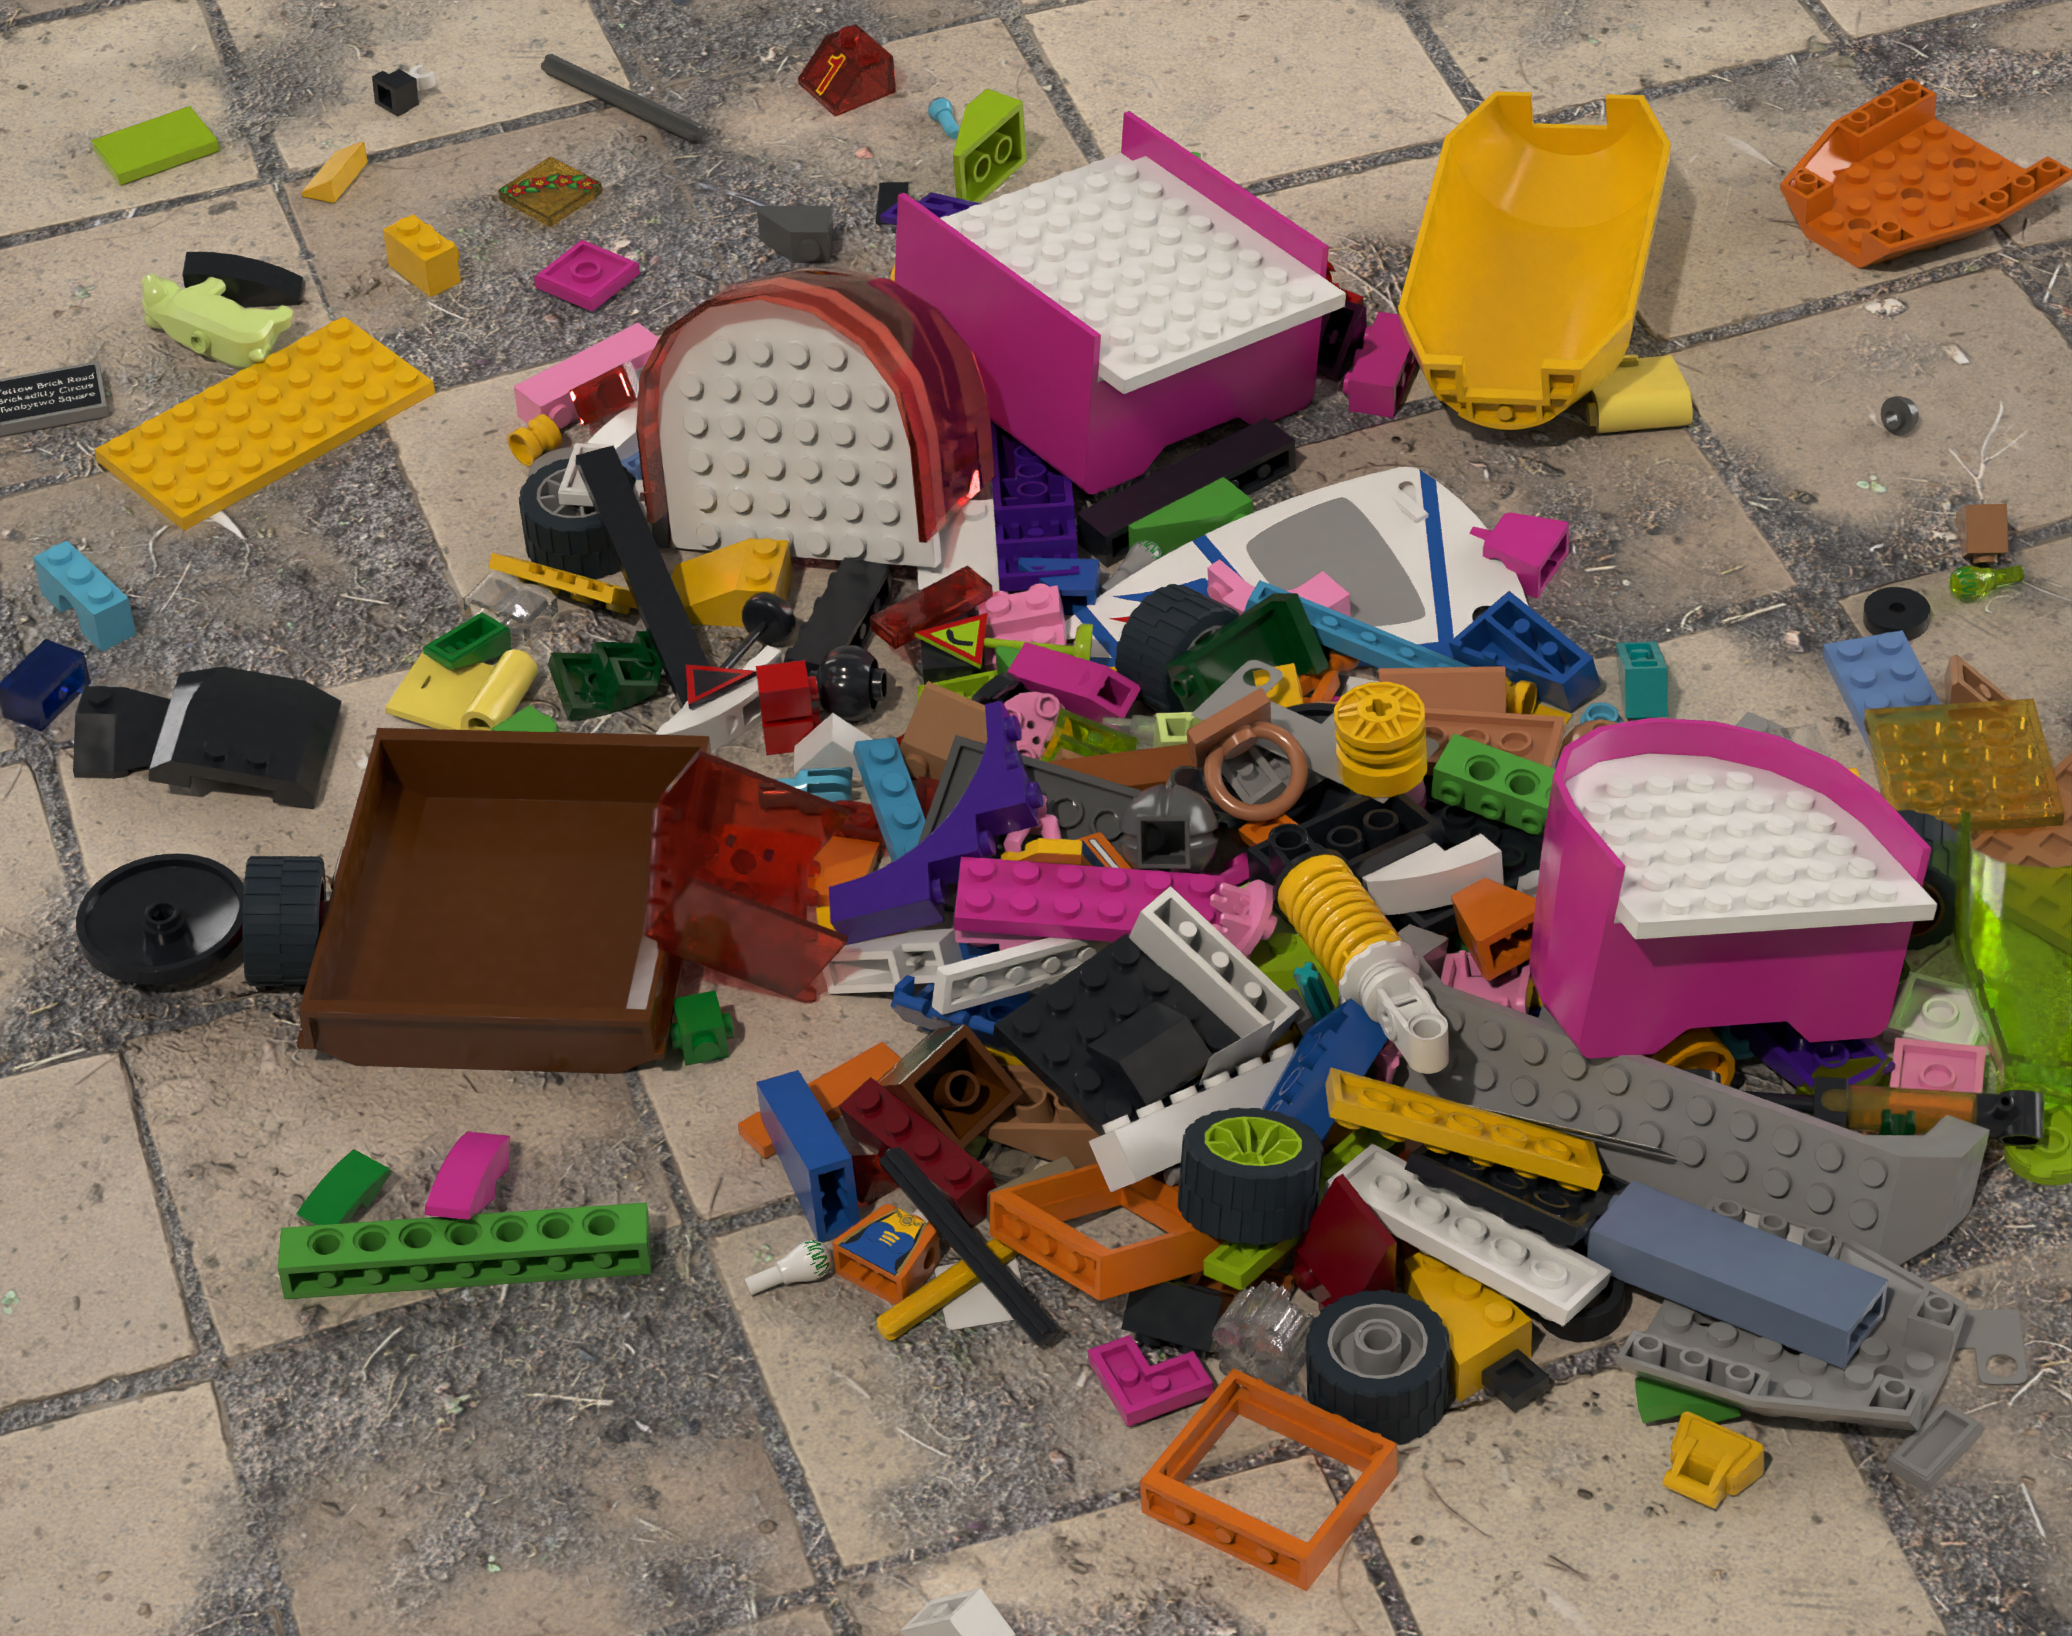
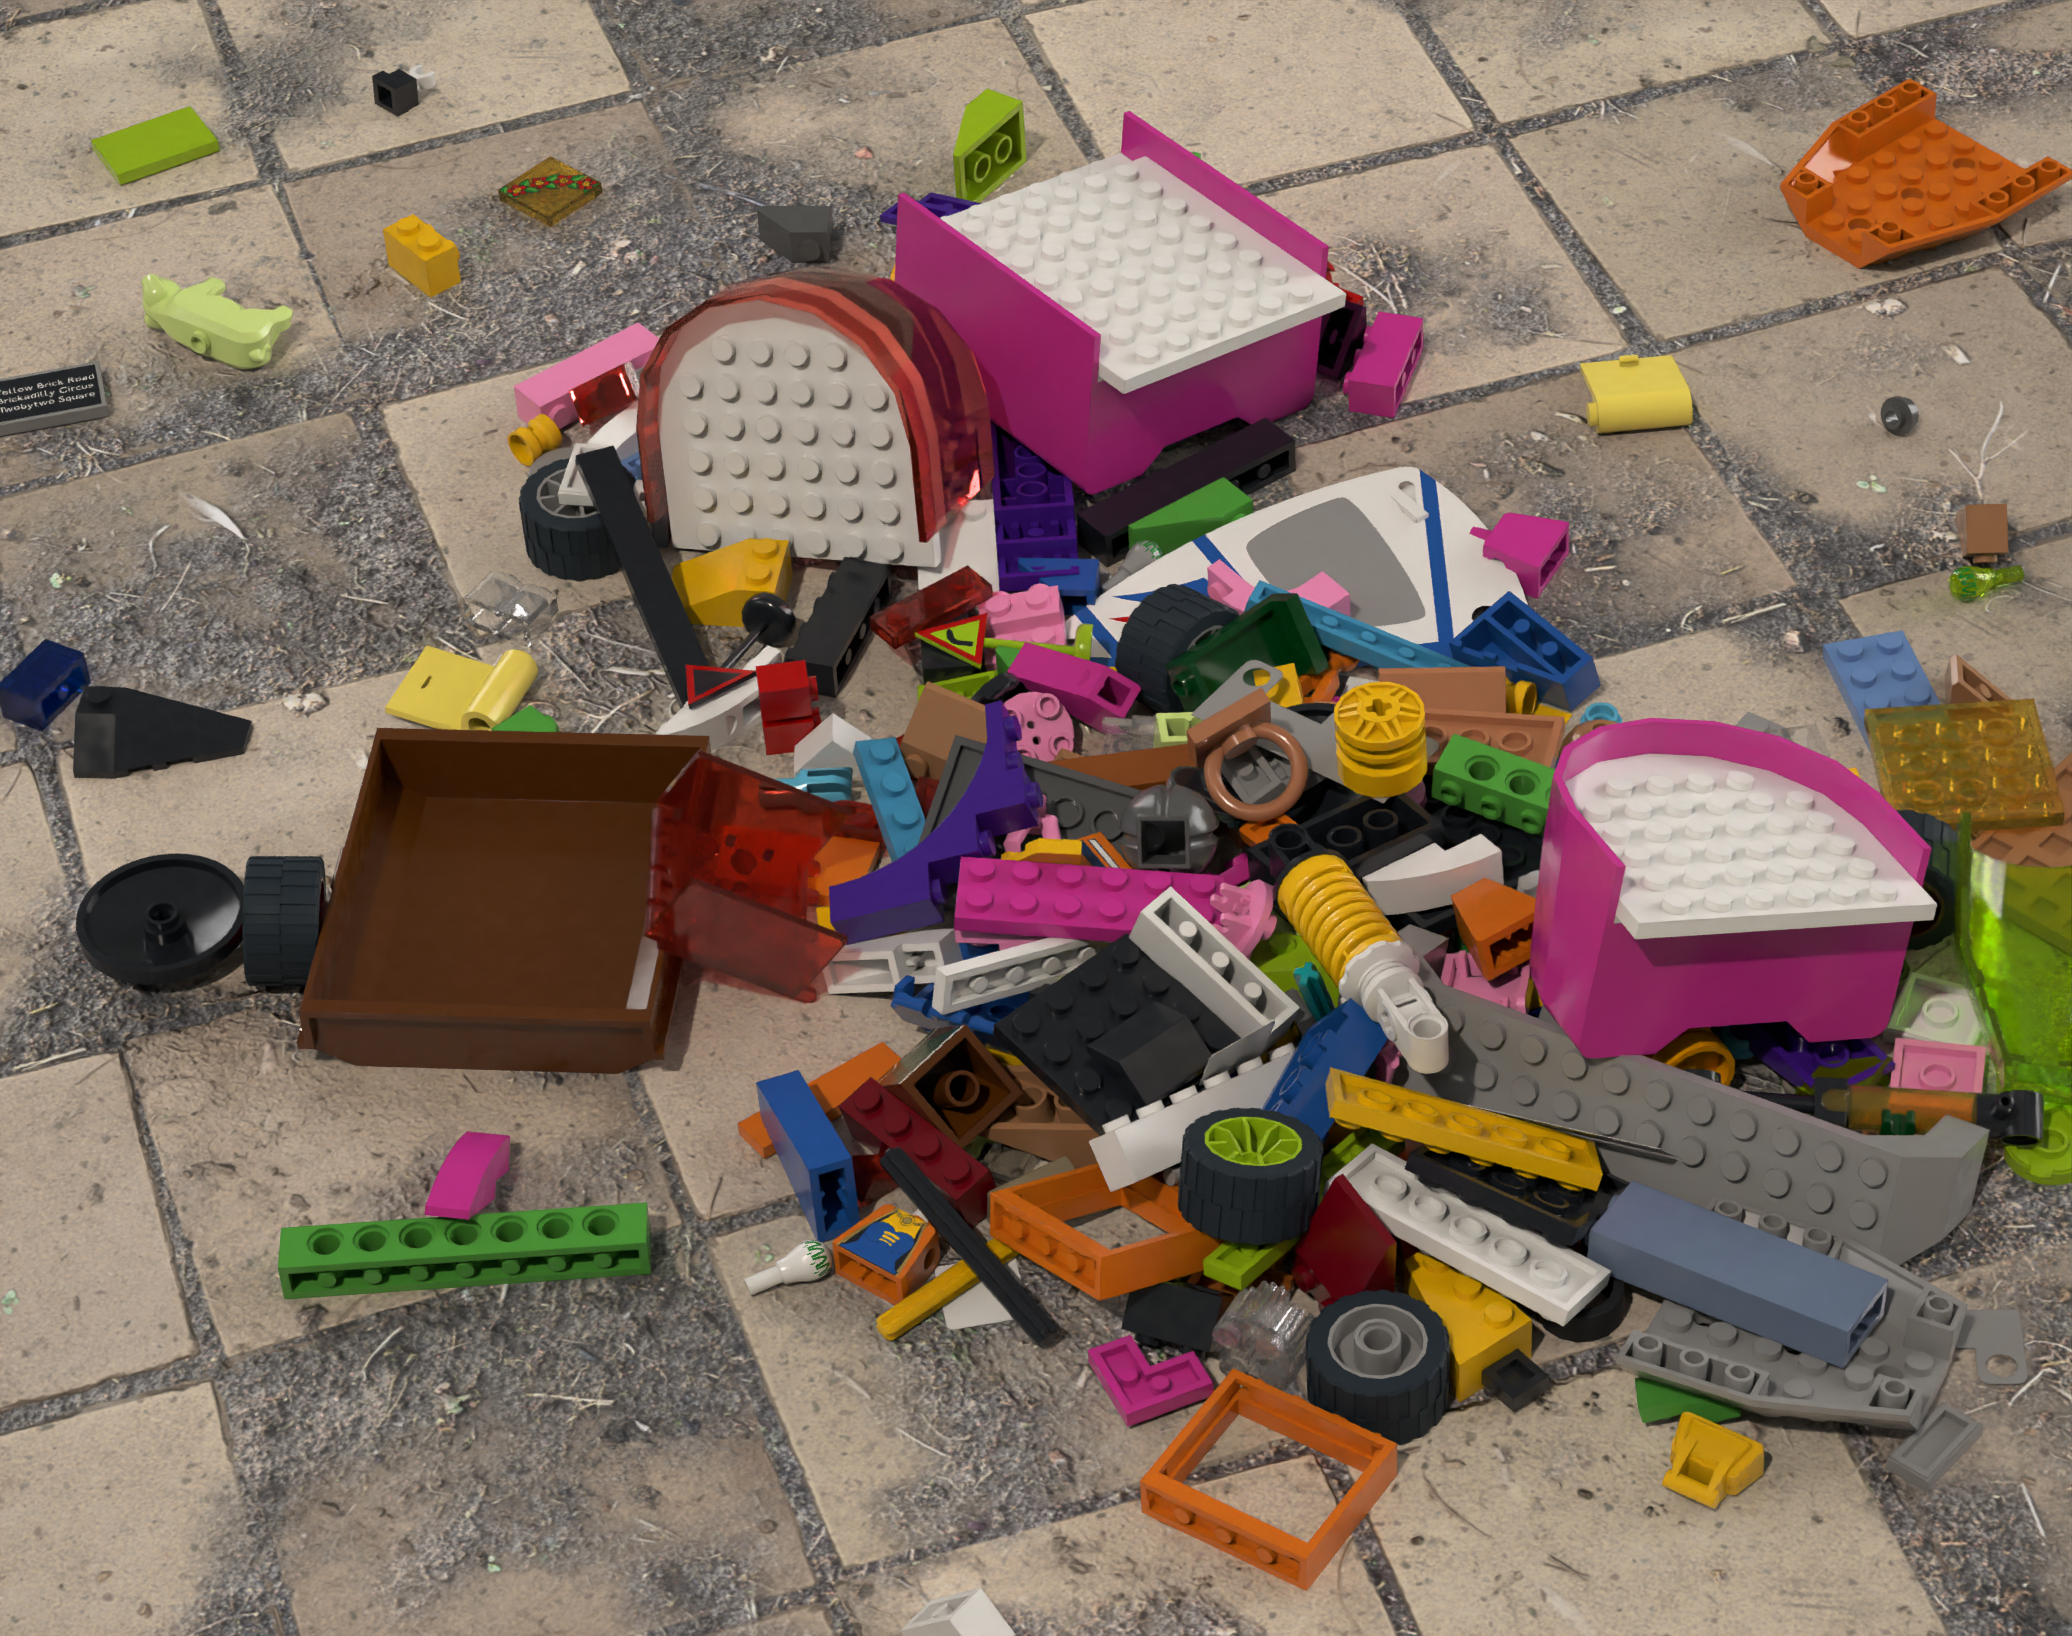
(73, 581): medium azure arch -> none
(246, 279): black slope -> none
(247, 733): black wedge -> none
(264, 422): yellow plate -> none
(337, 173): yellow slope -> none
(343, 1189): green slope -> none
(470, 643): green slope -> none
(582, 588): yellow wing -> none
(587, 275): dark pink plate -> none
(607, 677): dark green slope -> none
(623, 99): dark grey axle -> none
(700, 1028): green brick -> none
(848, 71): clear red slope -> none
(850, 683): black plant -> none
(888, 196): black sticker -> none
(941, 111): medium azure piece -> none
(1083, 737): clear neon green slope -> none
(1532, 257): yellow cylinder -> none
(1642, 680): teal slope -> none
(1896, 610): black piece -> none

